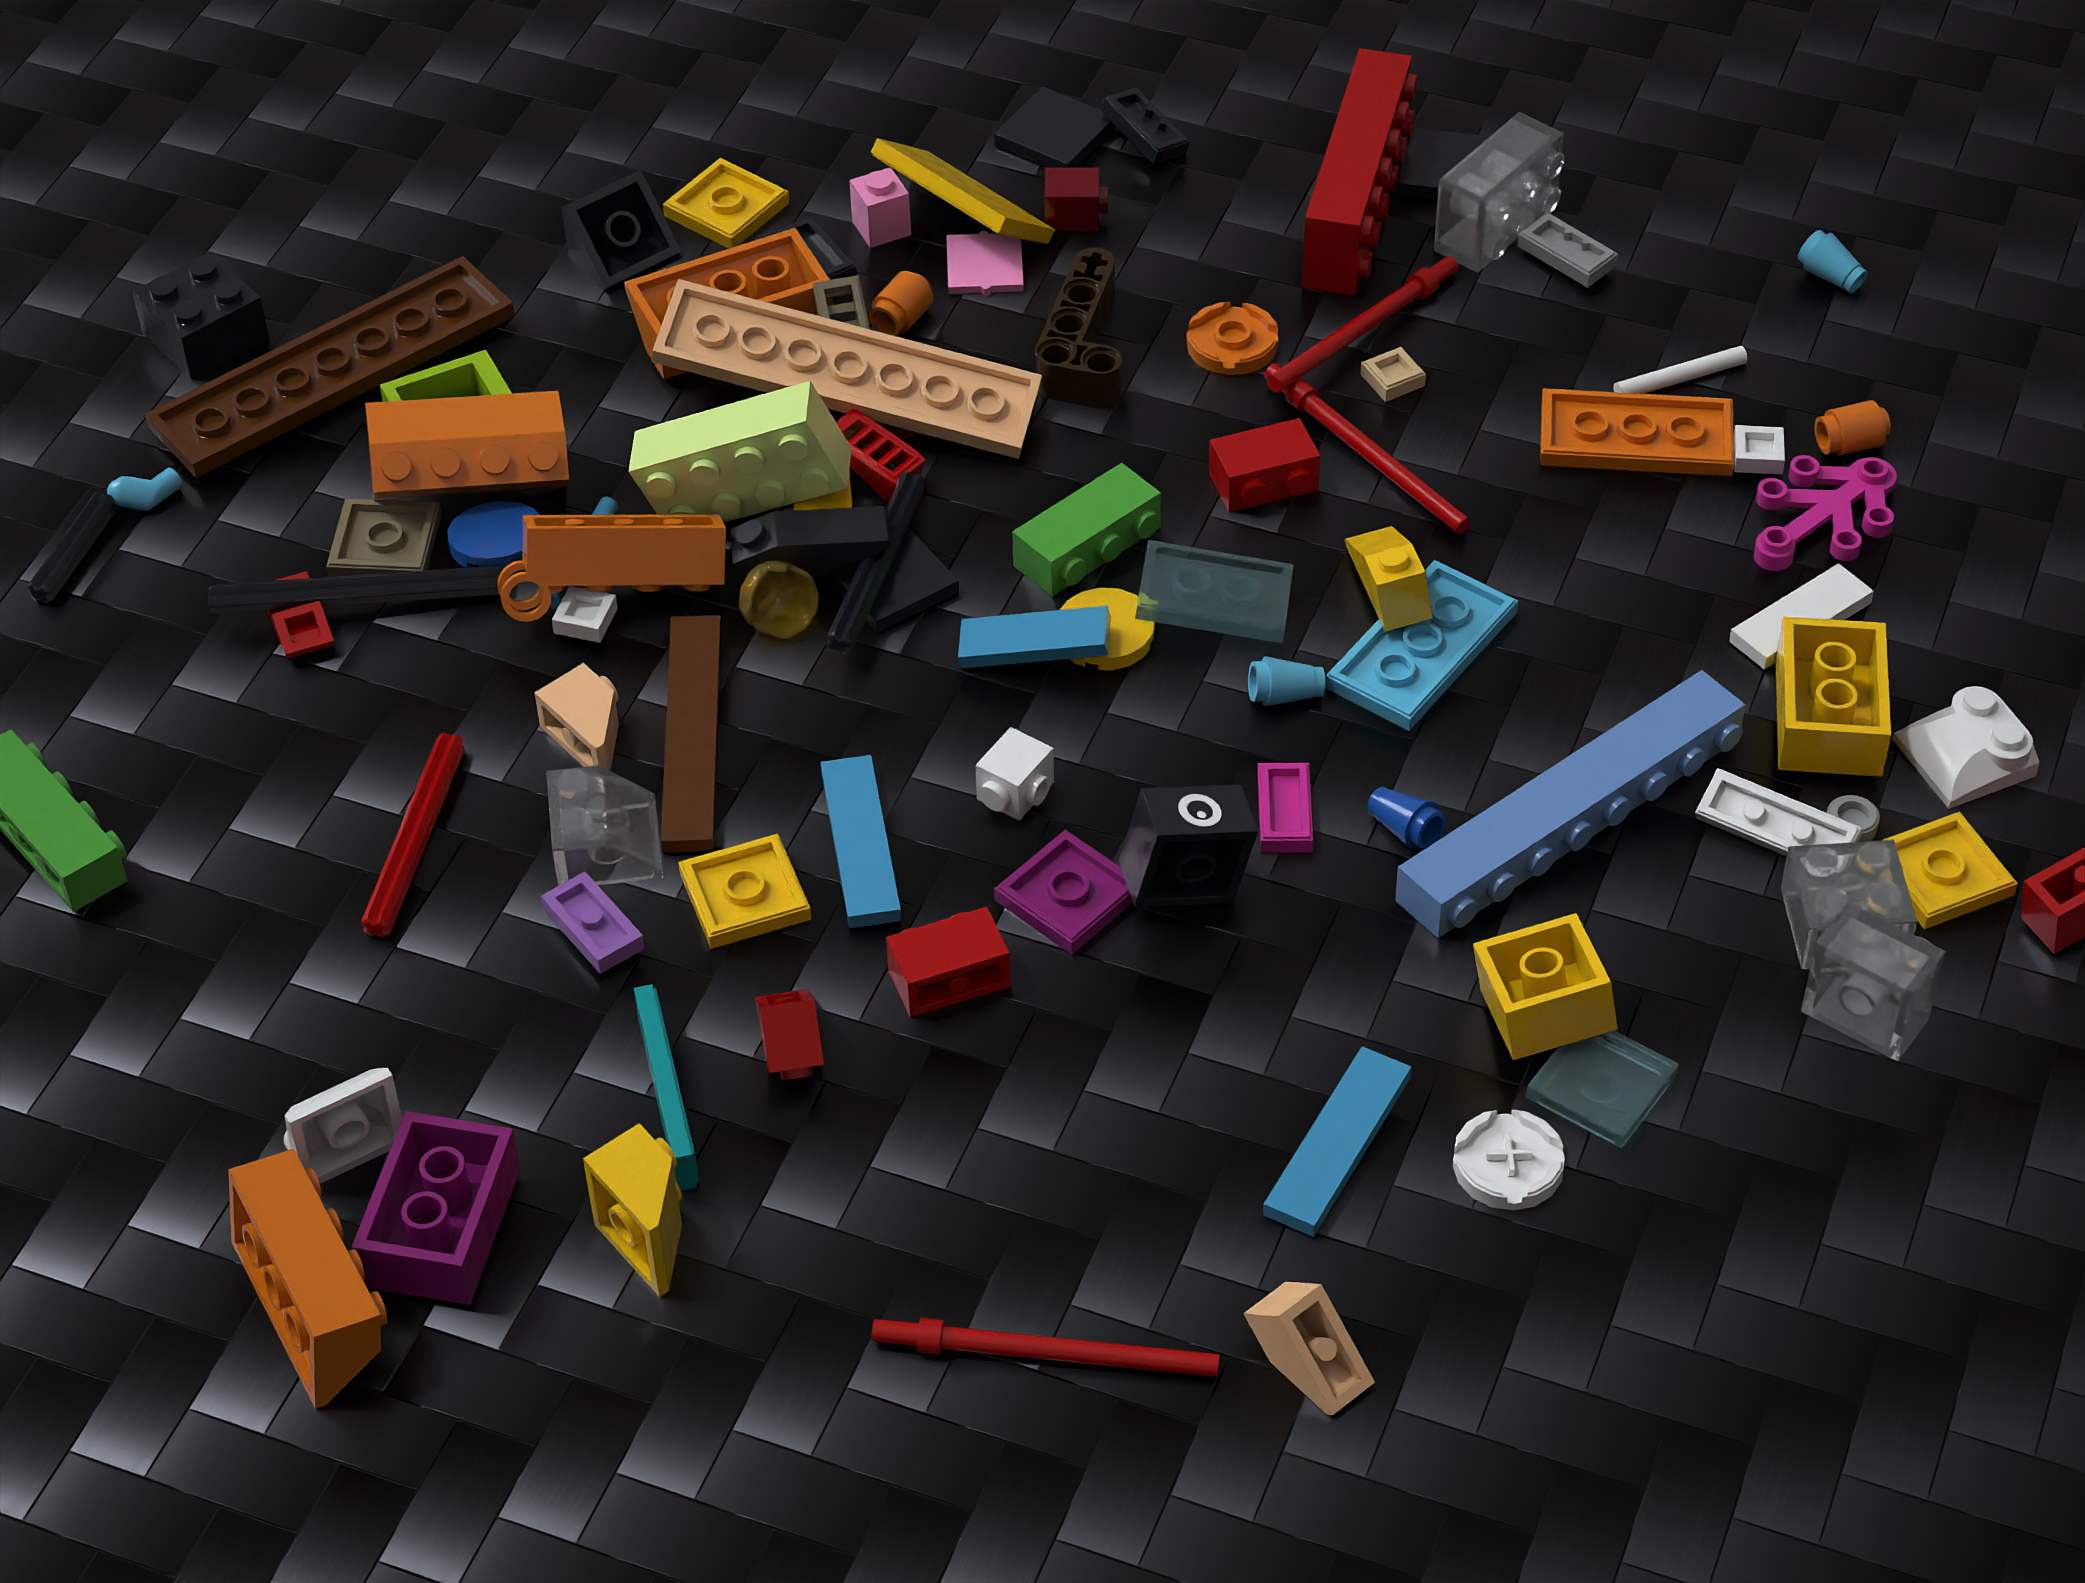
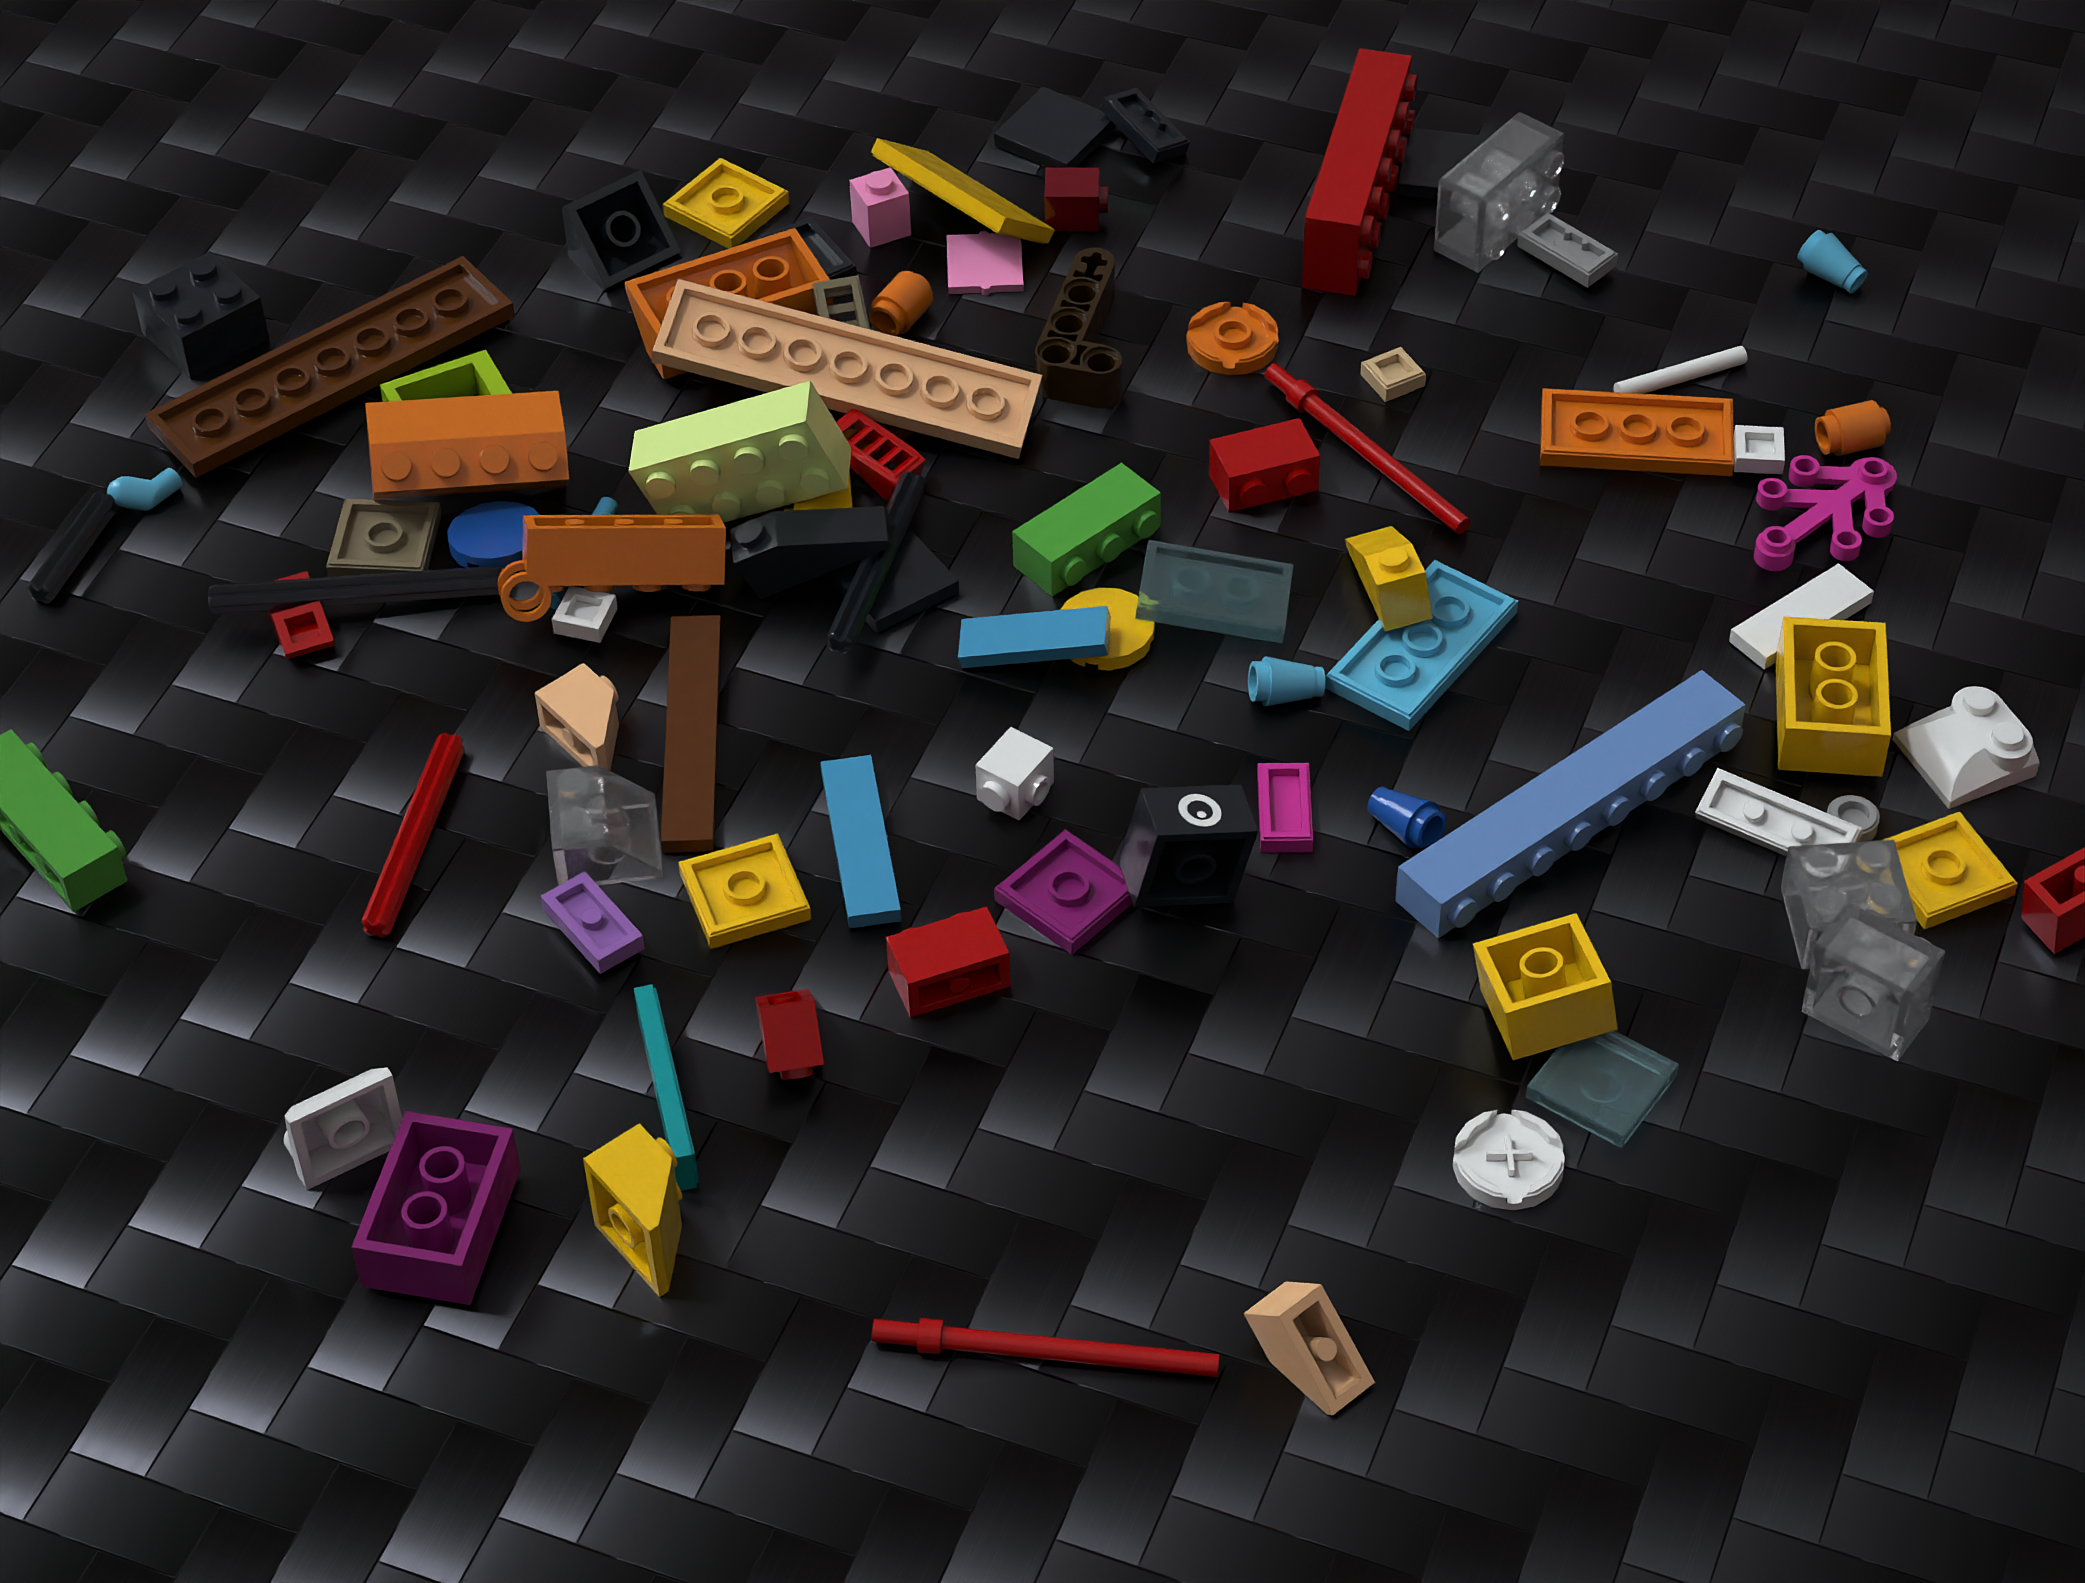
(304, 1273): orange slope -> none
(778, 599): clear yellow hair -> none
(1337, 1141): dark azure tile -> none
(1418, 286): red bar -> none

